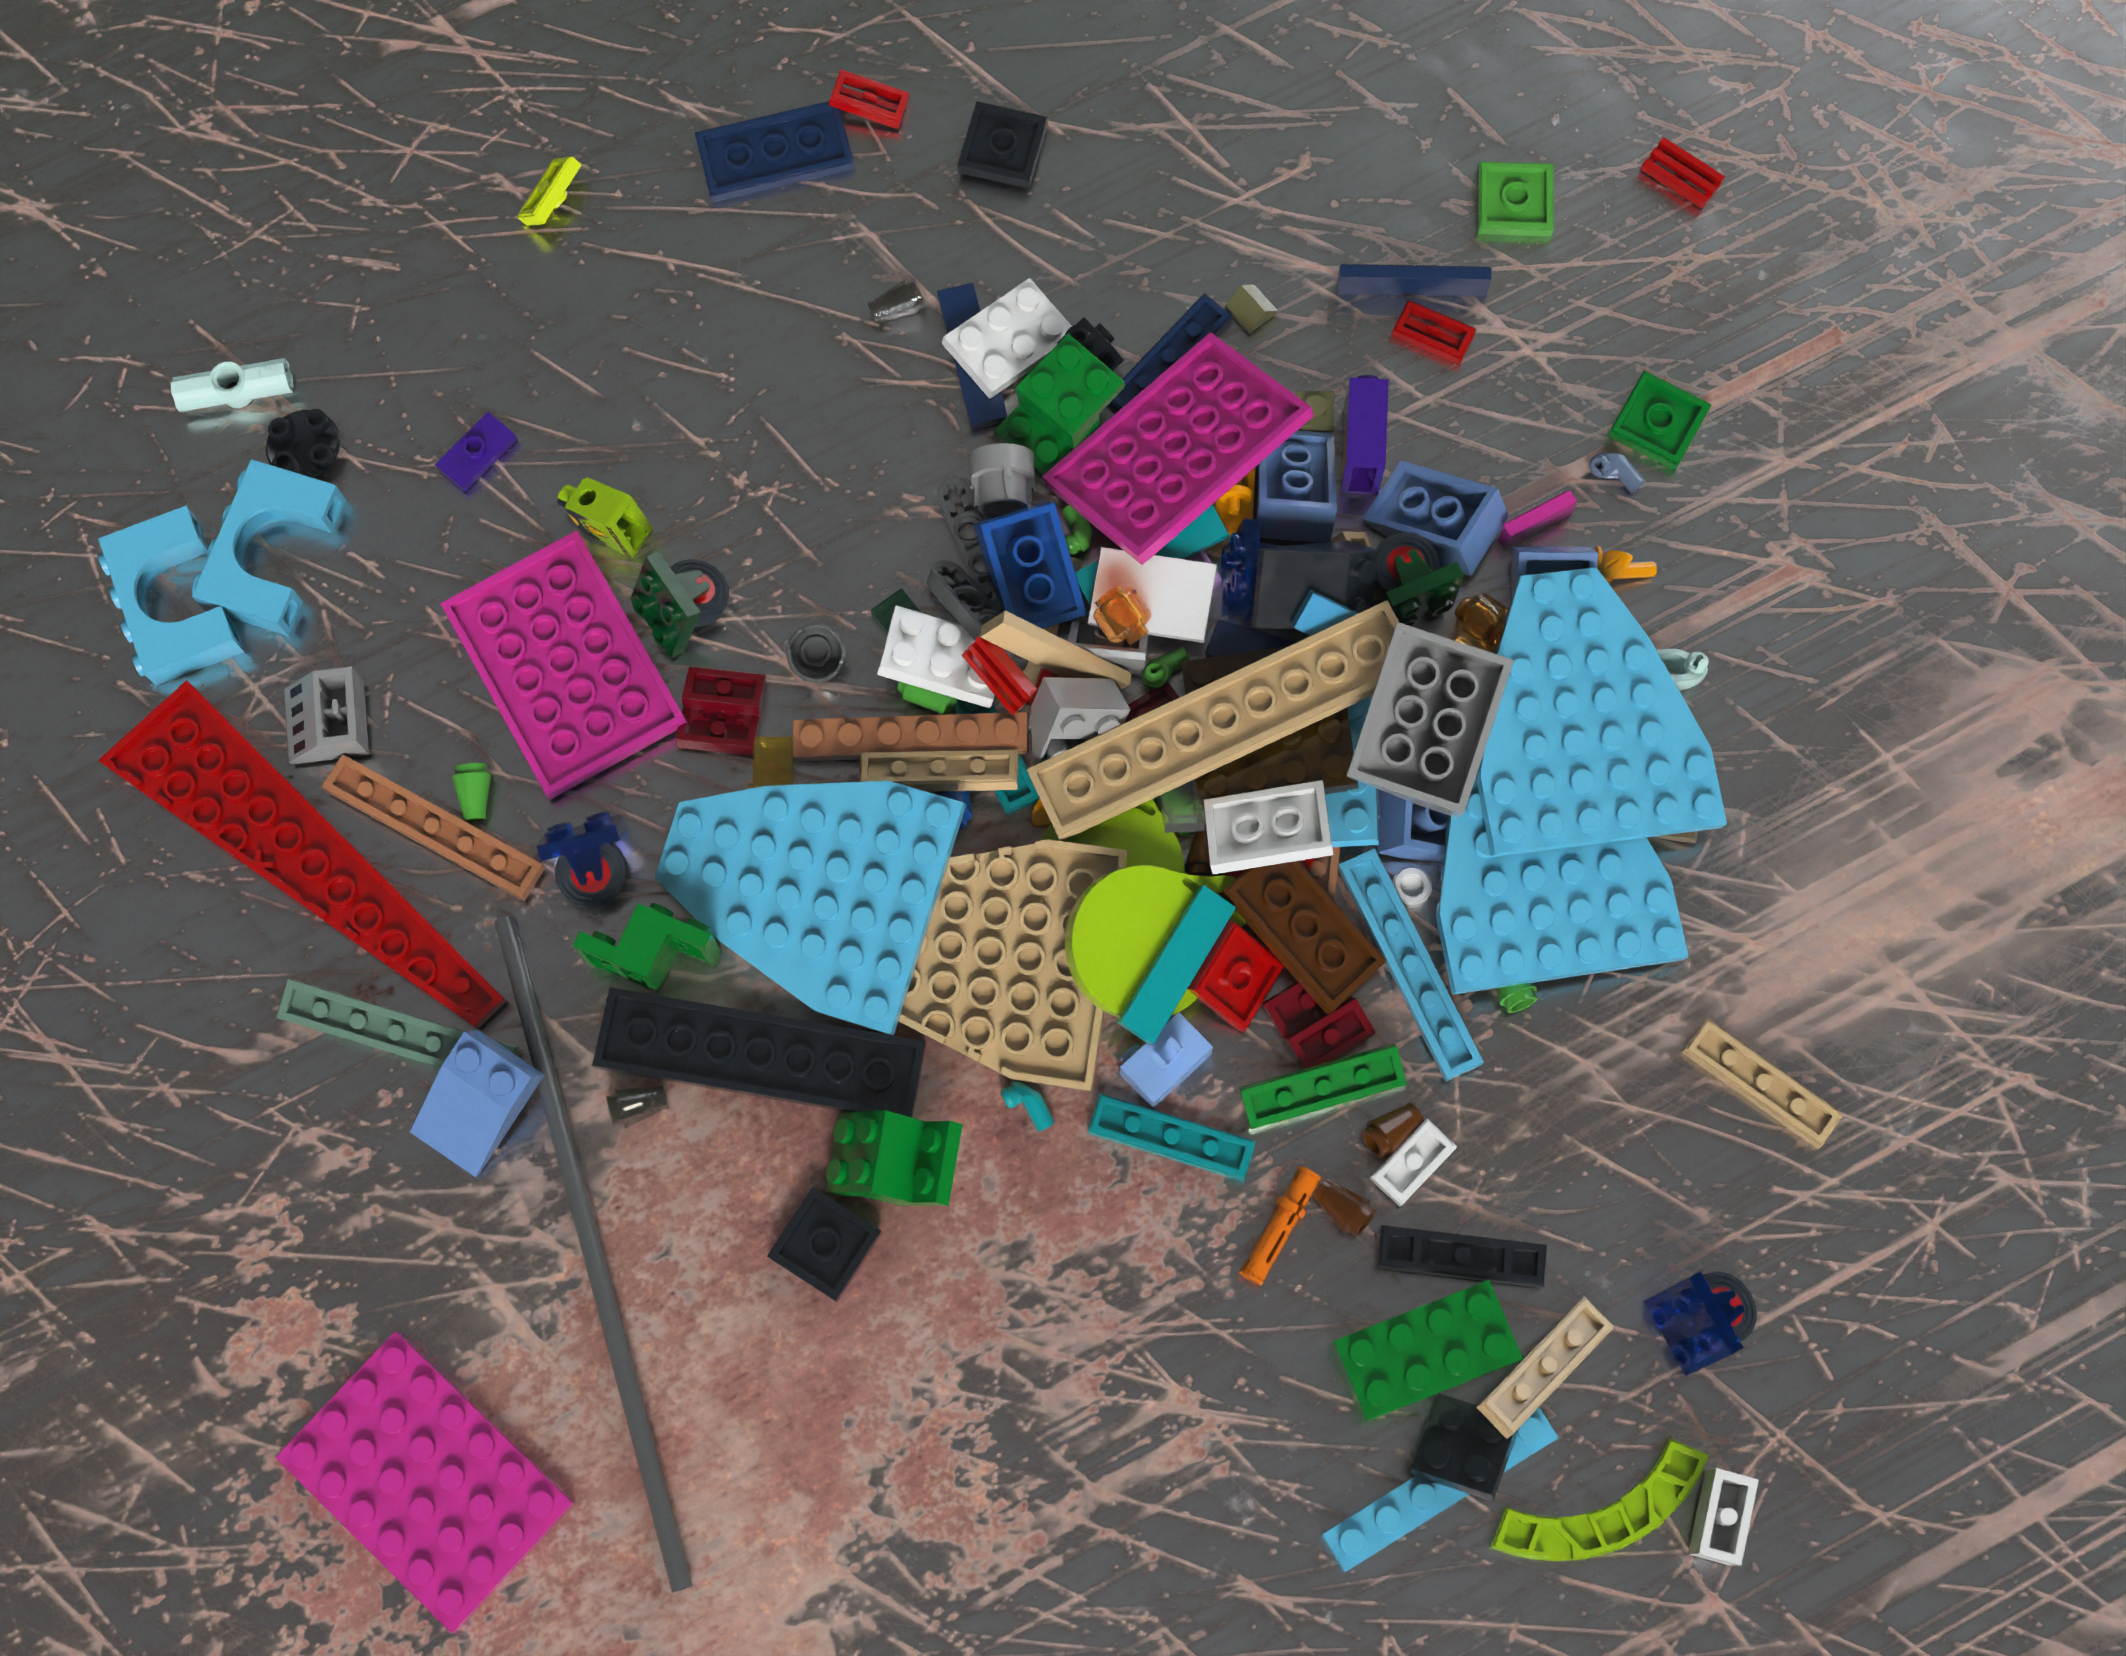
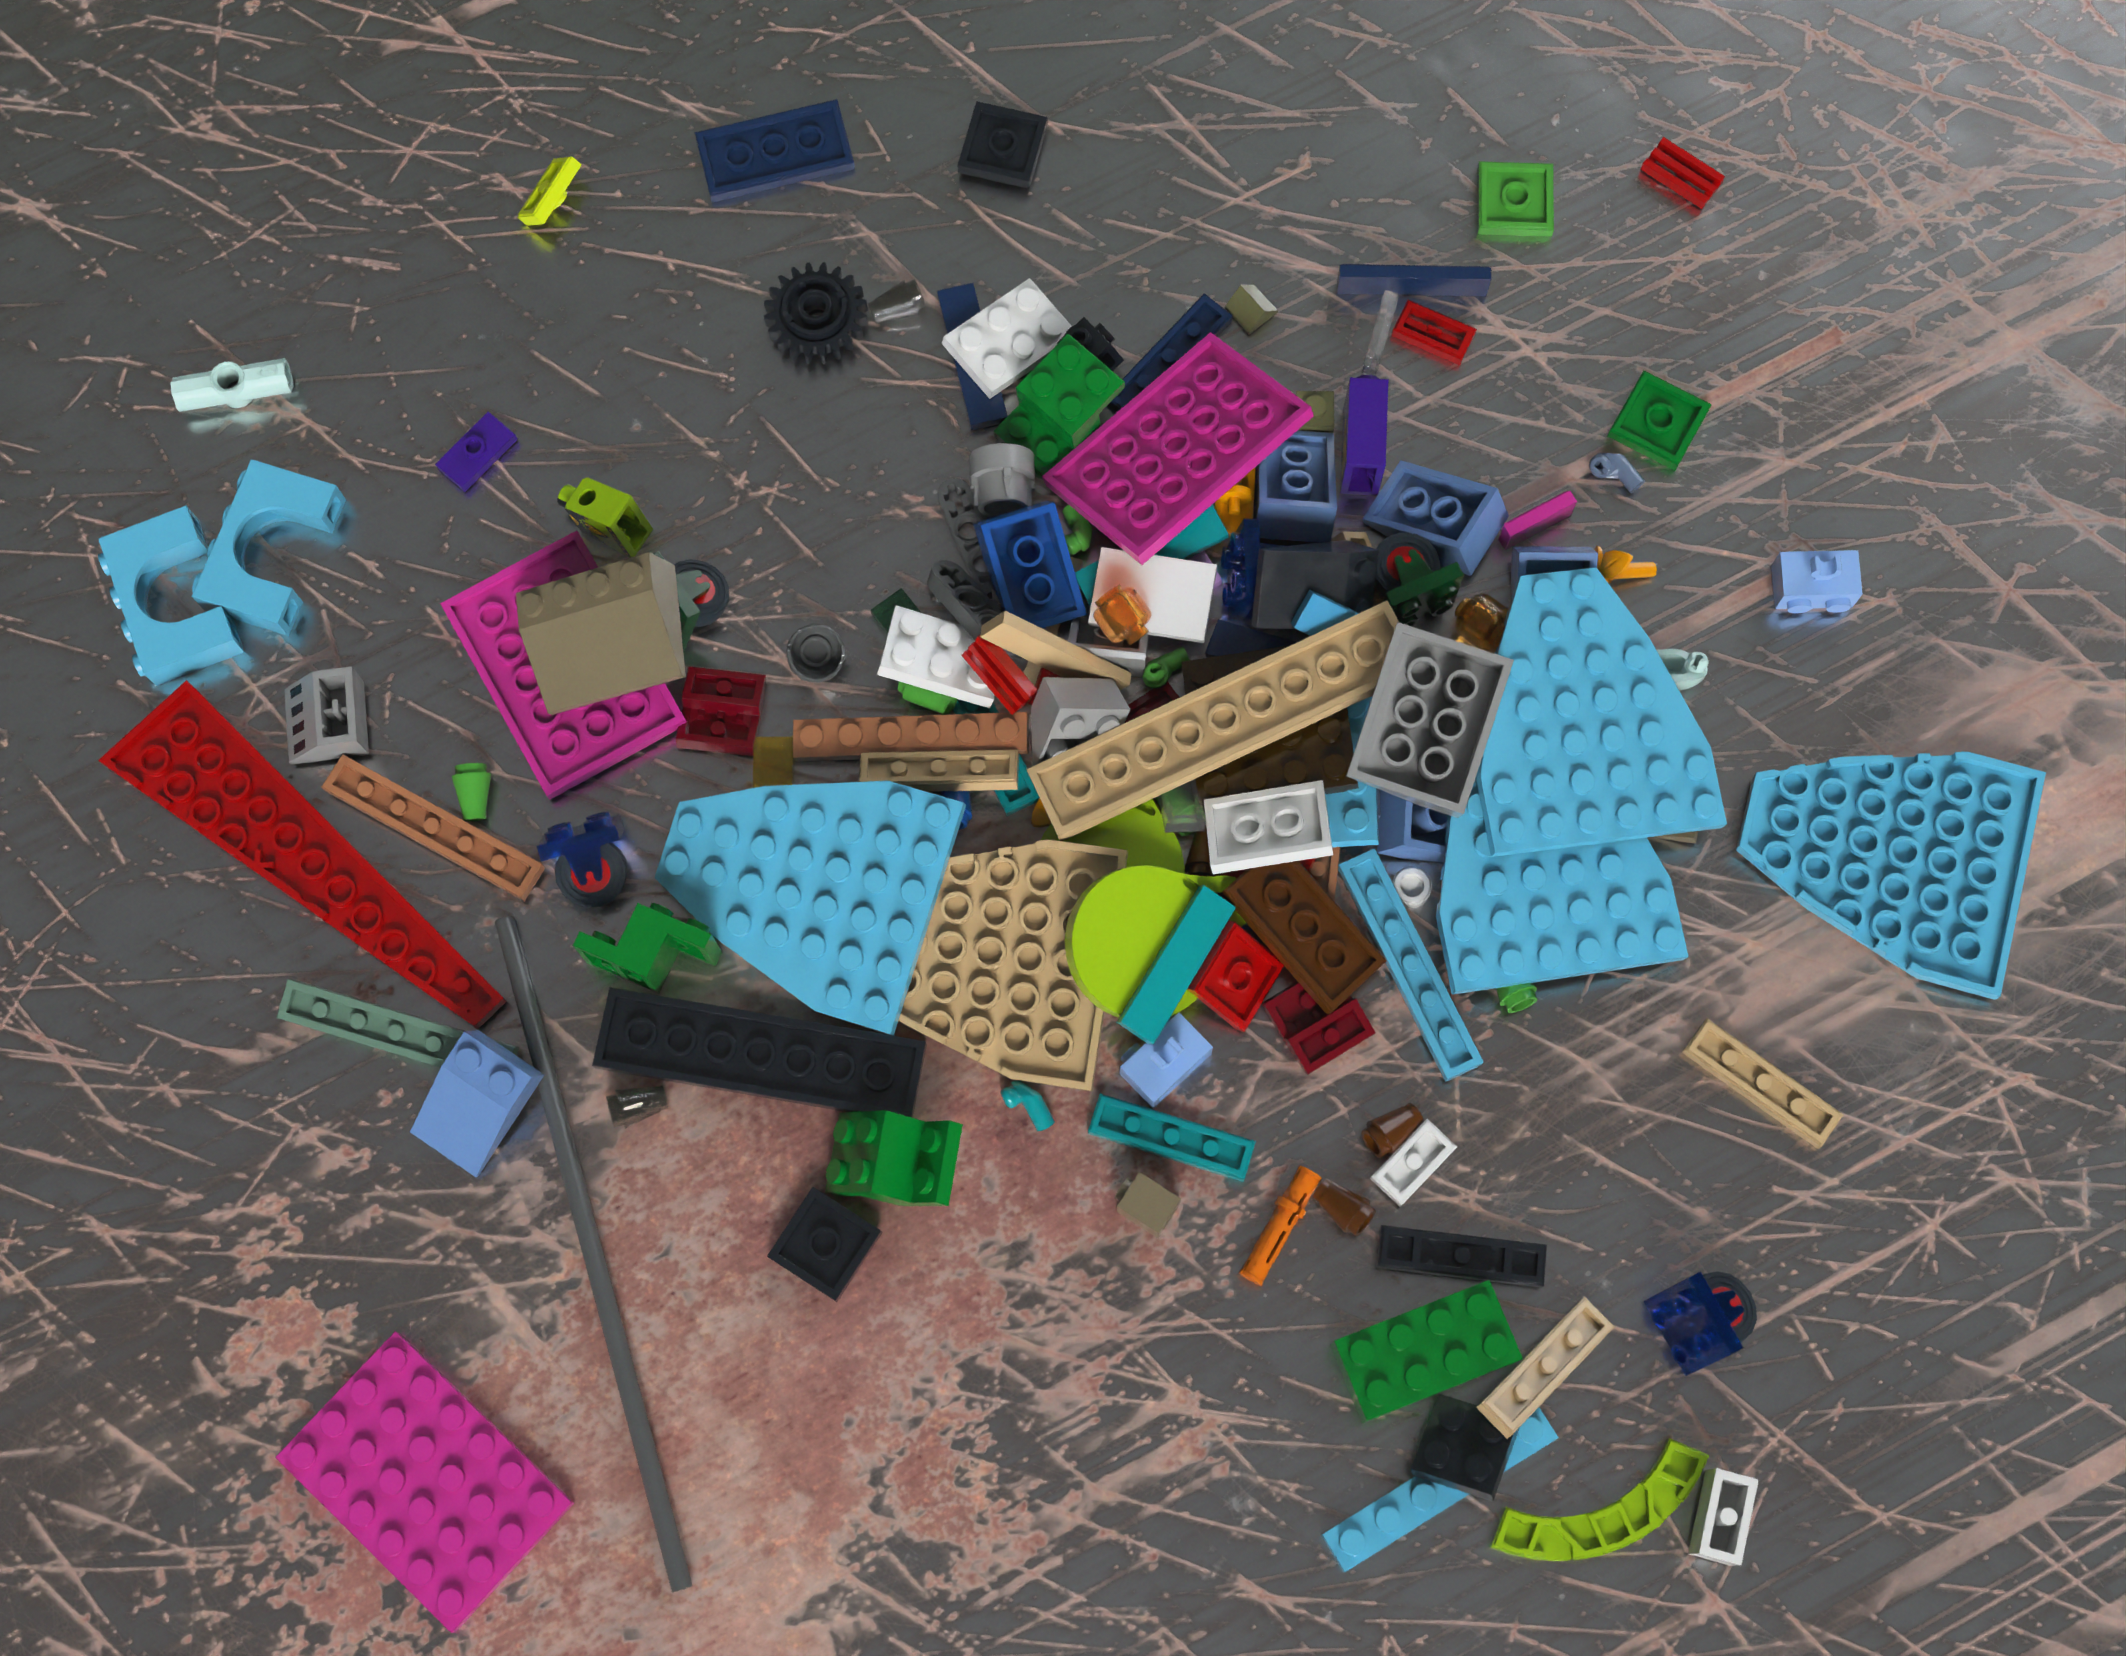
(303, 442): black dish -> none
(603, 632): none -> dark tan slope
(812, 291): none -> black gear
(867, 103): red tile -> none
(1146, 1203): none -> dark tan brick
(1322, 1086): green plate -> none
(1380, 333): none -> clear tile
(1816, 580): none -> light blue brick
(1904, 855): none -> medium azure wing

